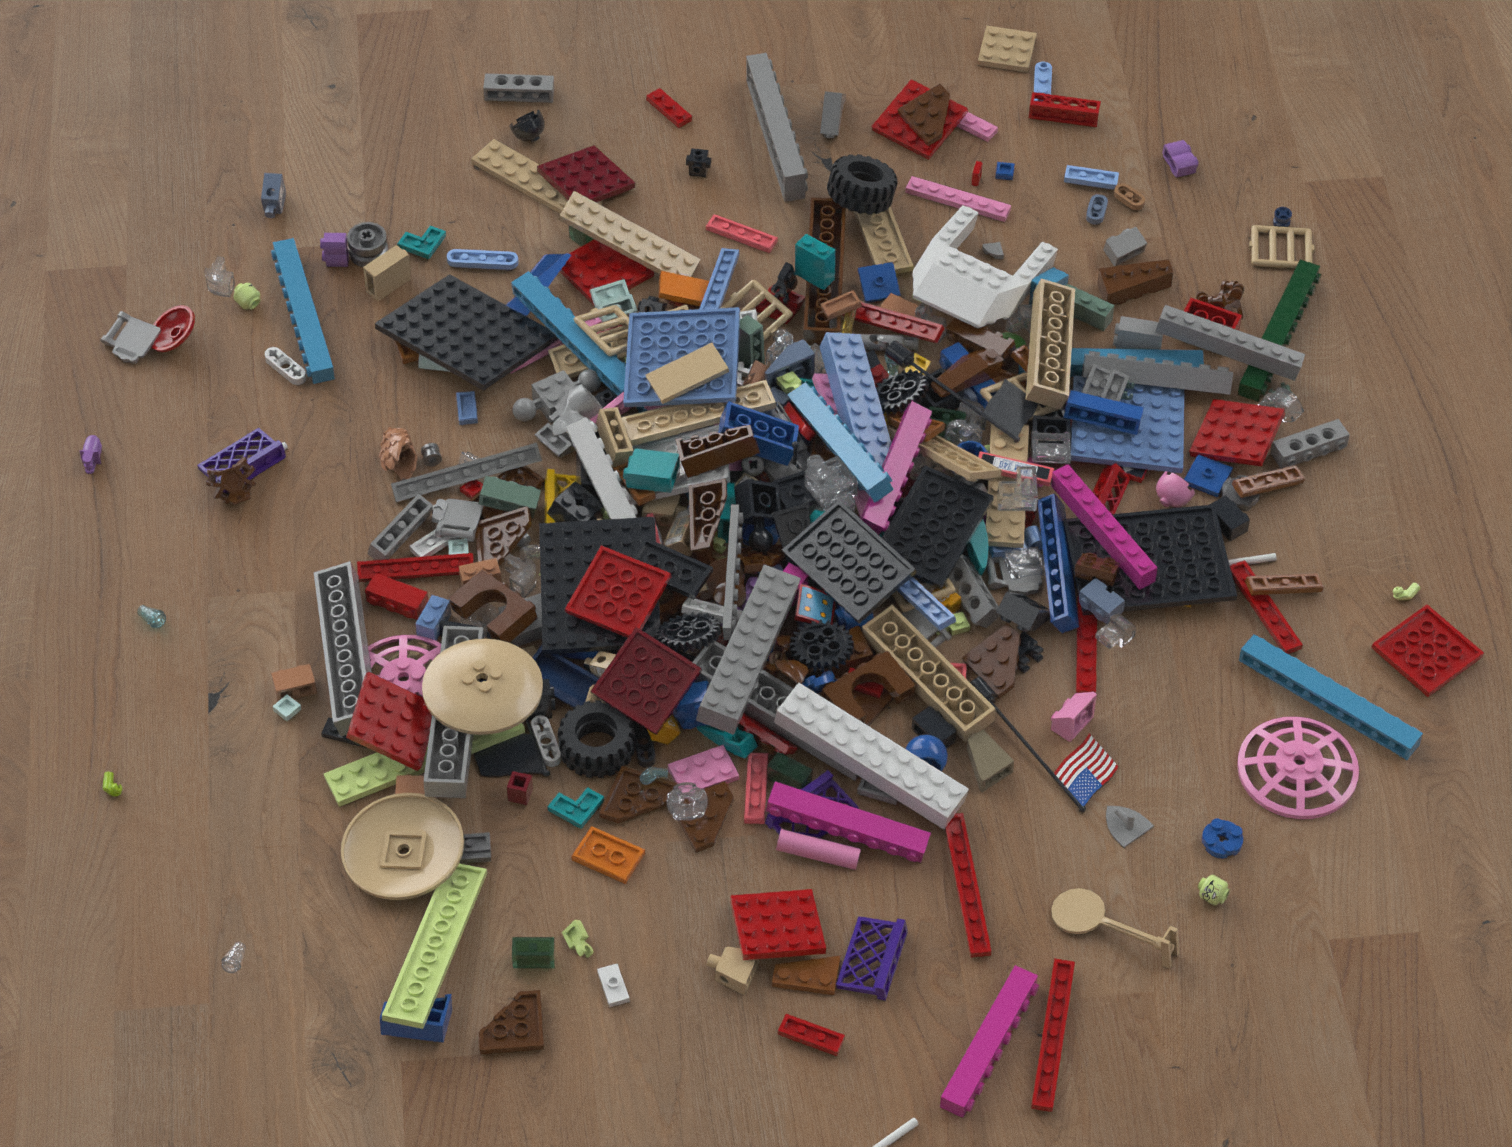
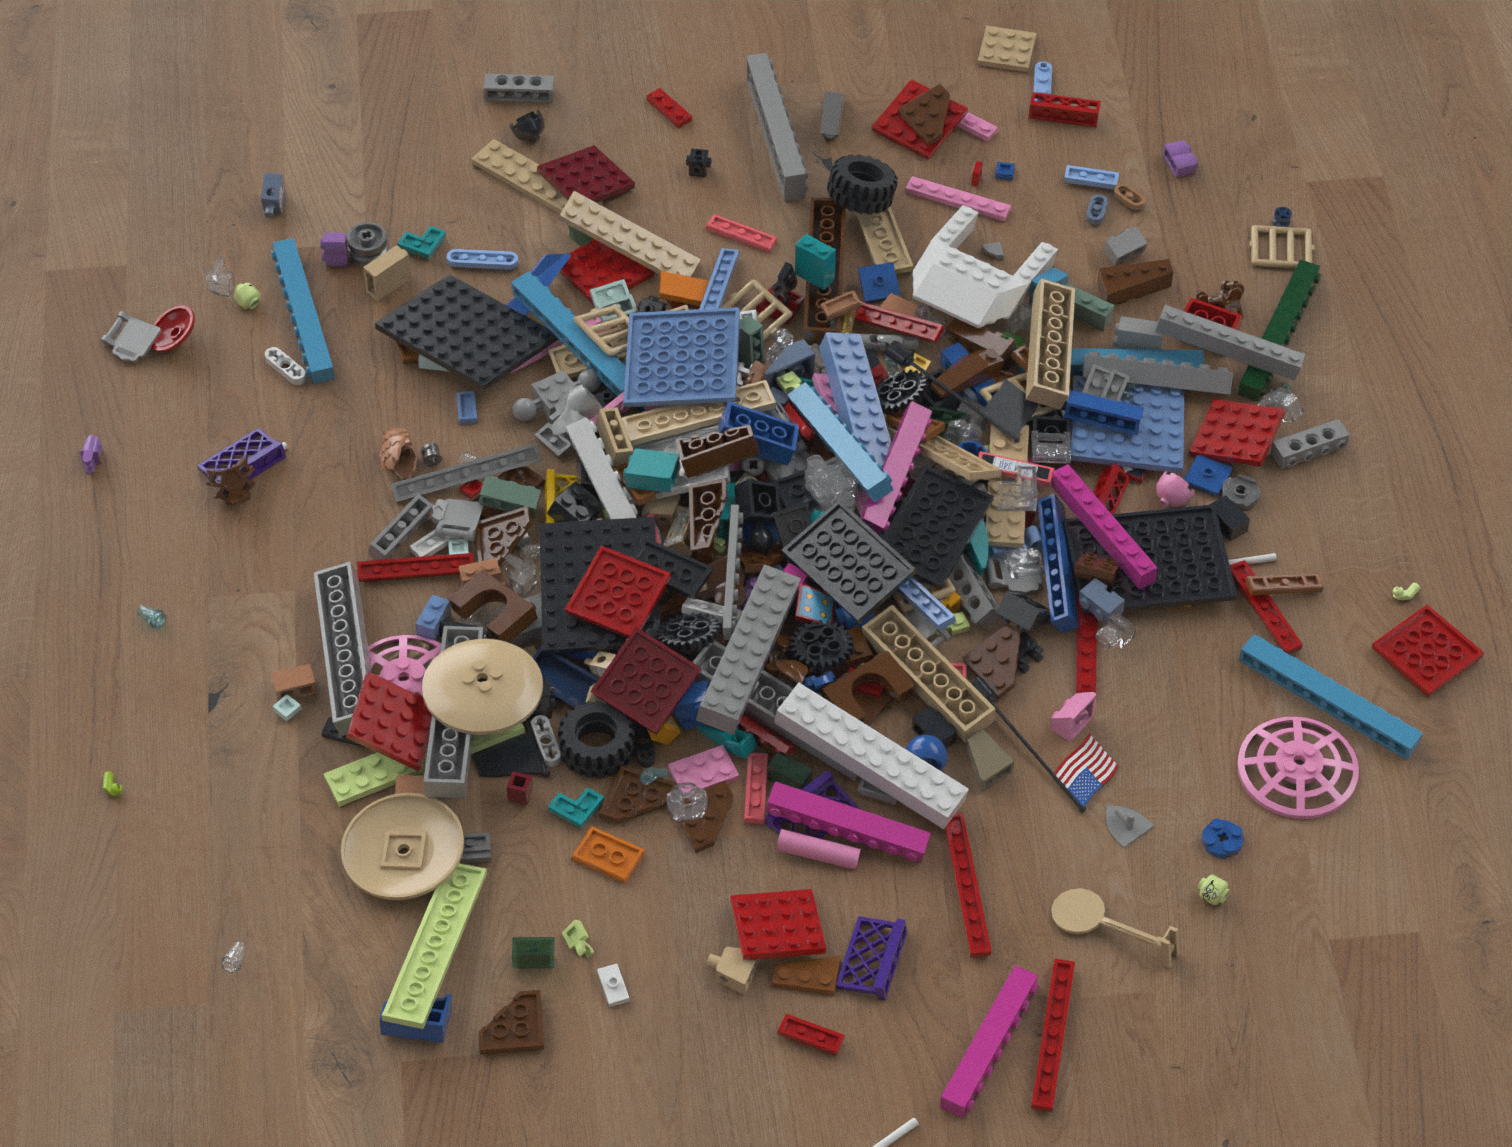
(396, 596): red brick -> none
(687, 373): tan tile -> none
(795, 466): hinge -> none
(1268, 481): dark orange plate -> none

